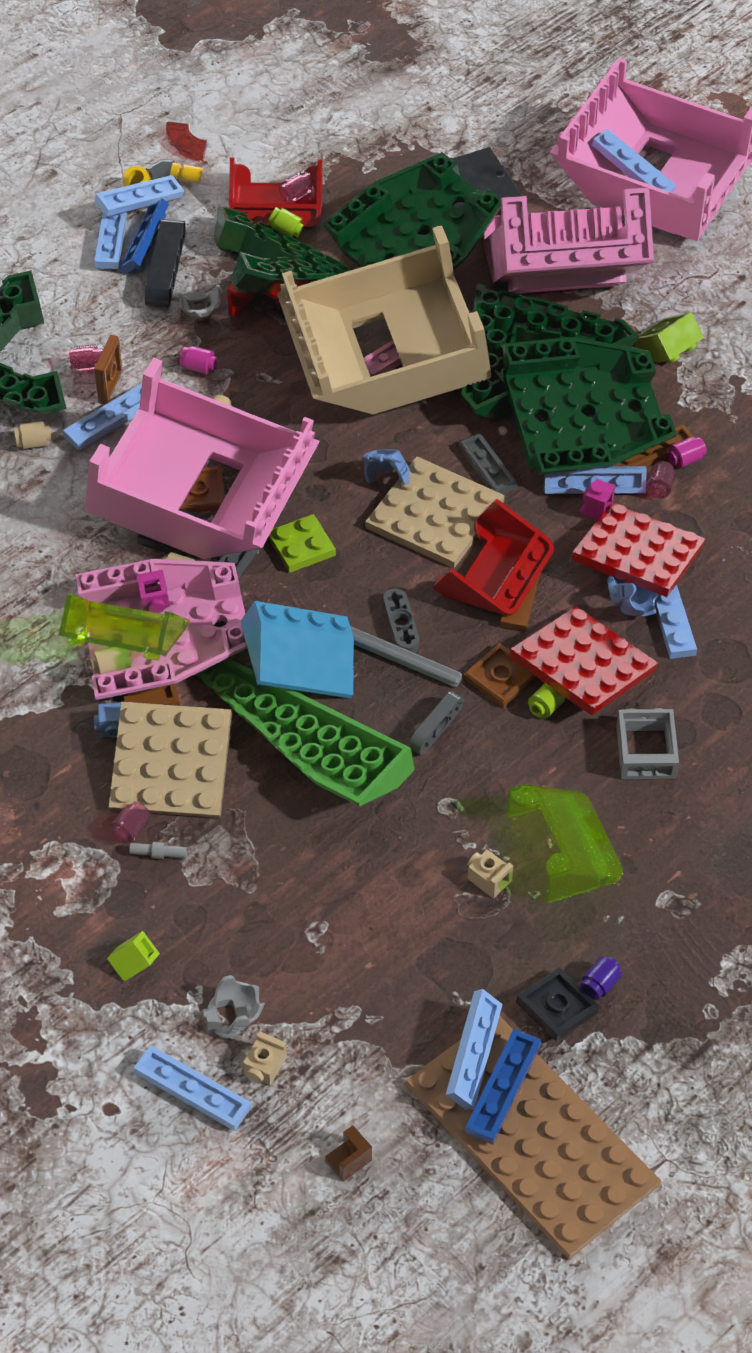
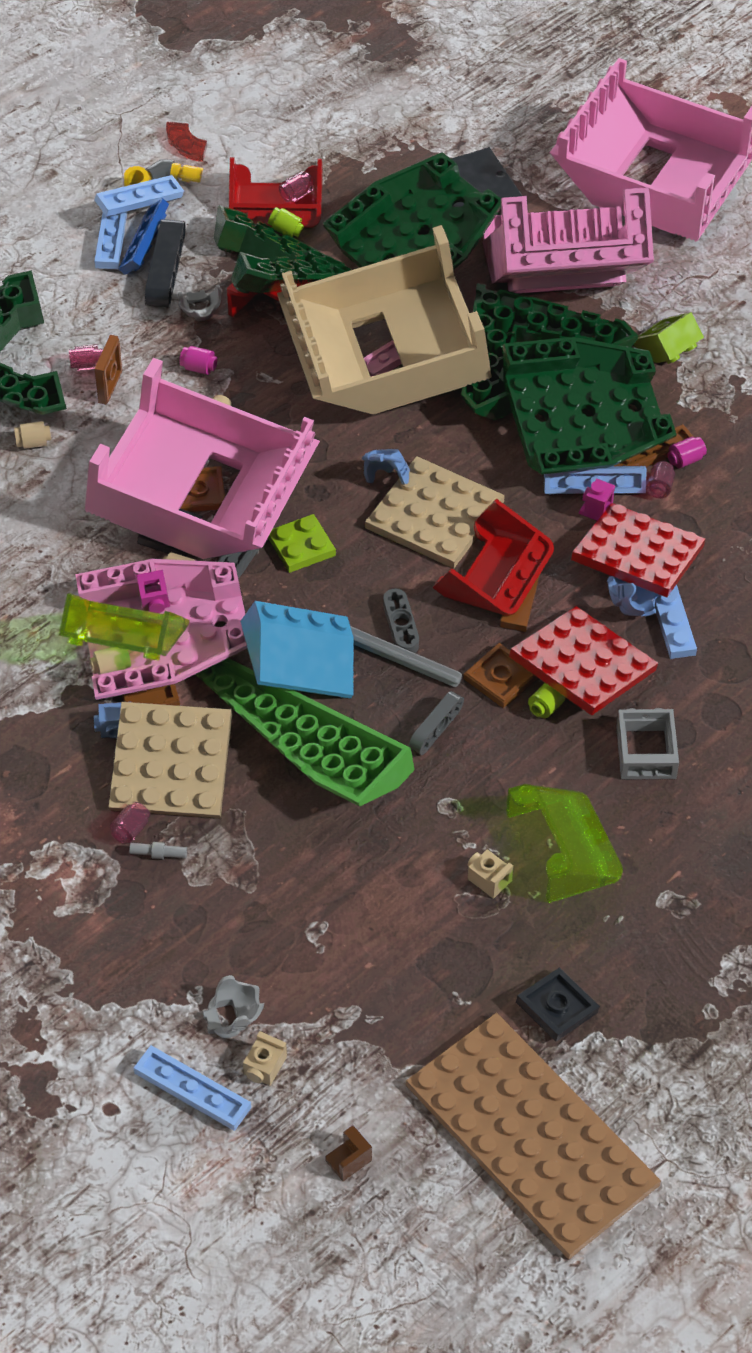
(104, 419): light blue plate -> none
(133, 956): lime panel -> none
(474, 1049): light blue plate -> none
(487, 464): dark grey tile -> none
(503, 1086): blue plate -> none
(601, 977): dark purple brick -> none
(630, 161): light blue plate -> none

